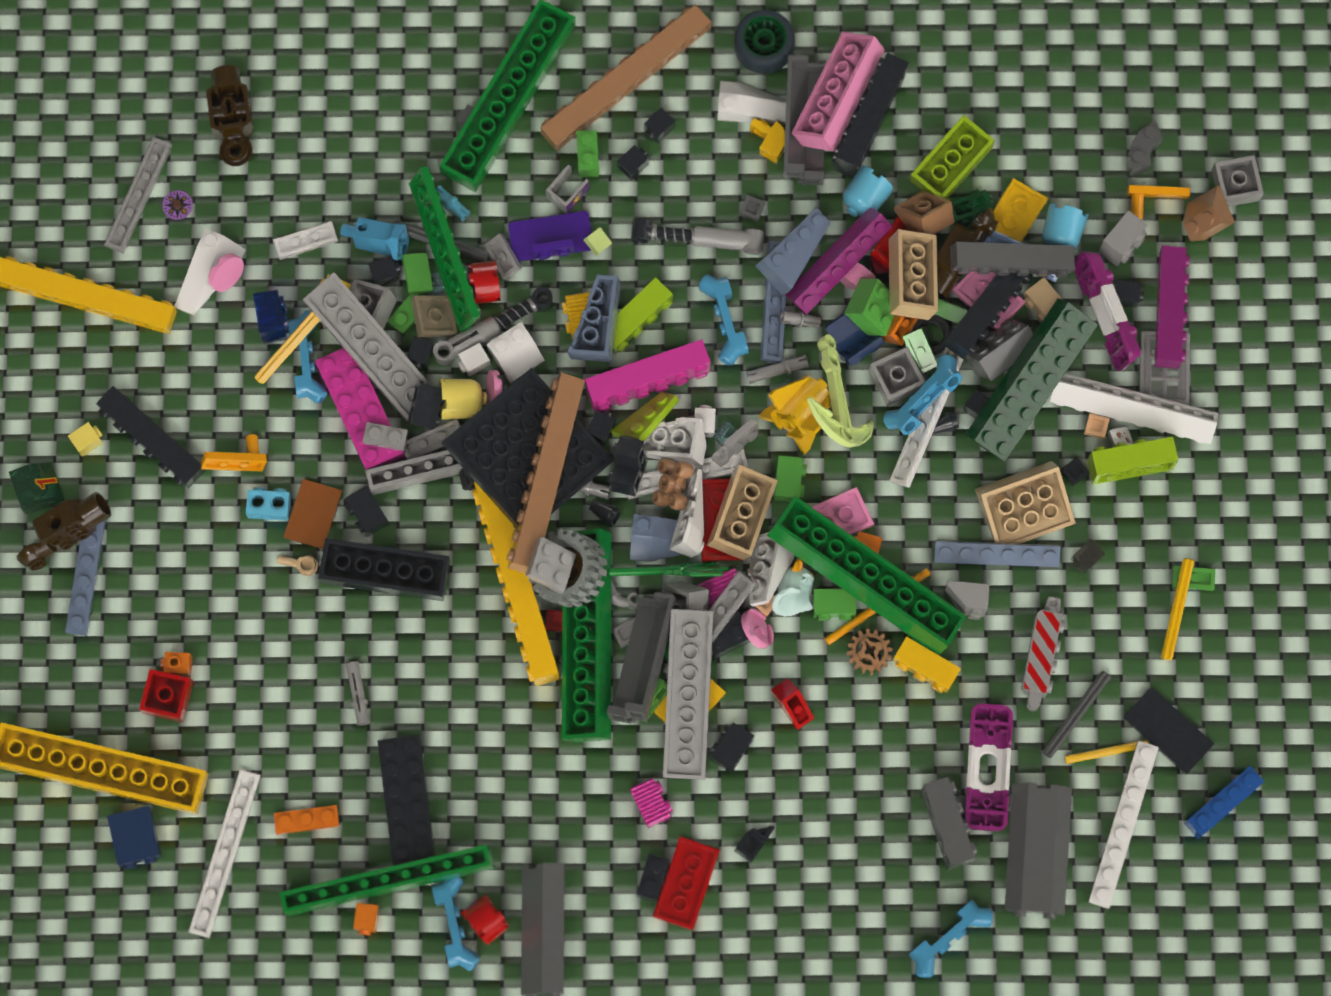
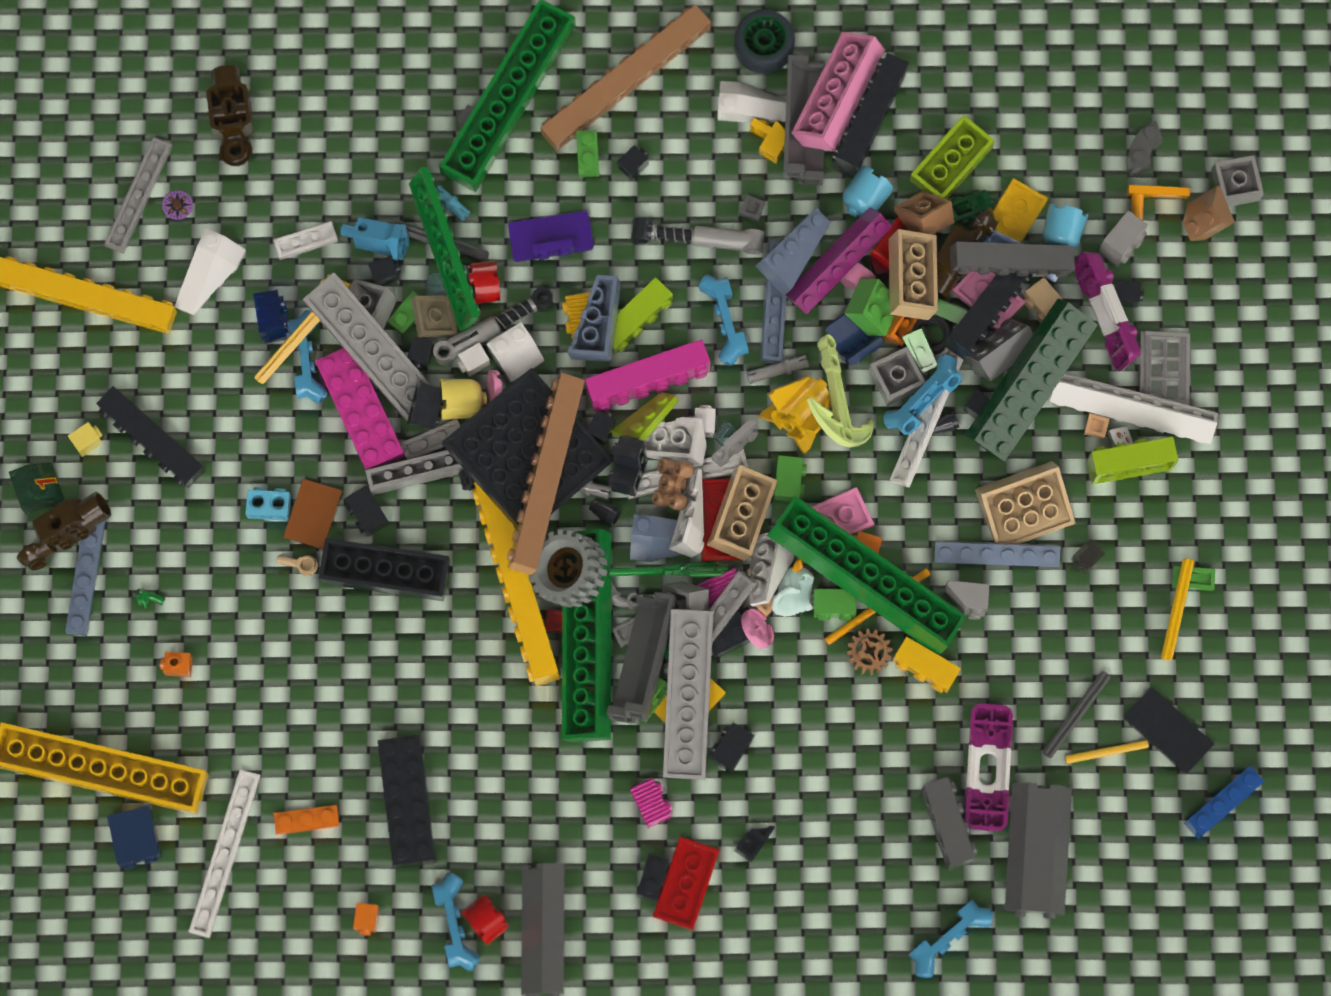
(143, 598): none -> green plate
(166, 695): red brick -> none
(226, 272): bright pink tile -> none
(236, 461): light orange piece -> none
(359, 702): light grey pin -> none
(385, 436): light grey plate -> none
(387, 880): green brick -> none
(417, 273): bright green slope -> none
(505, 259): light grey plate -> none
(550, 565): light grey plate -> none
(566, 206): light grey piece -> none
(597, 241): yellowish green tile -> none
(659, 125): black brick -> none
(792, 703): red slope -> none
(799, 319): light grey axle -> none
(1041, 653): light grey hinge -> none
(1074, 471): black tile -> none
(1123, 825): white plate -> none
(1170, 307): magenta brick -> none

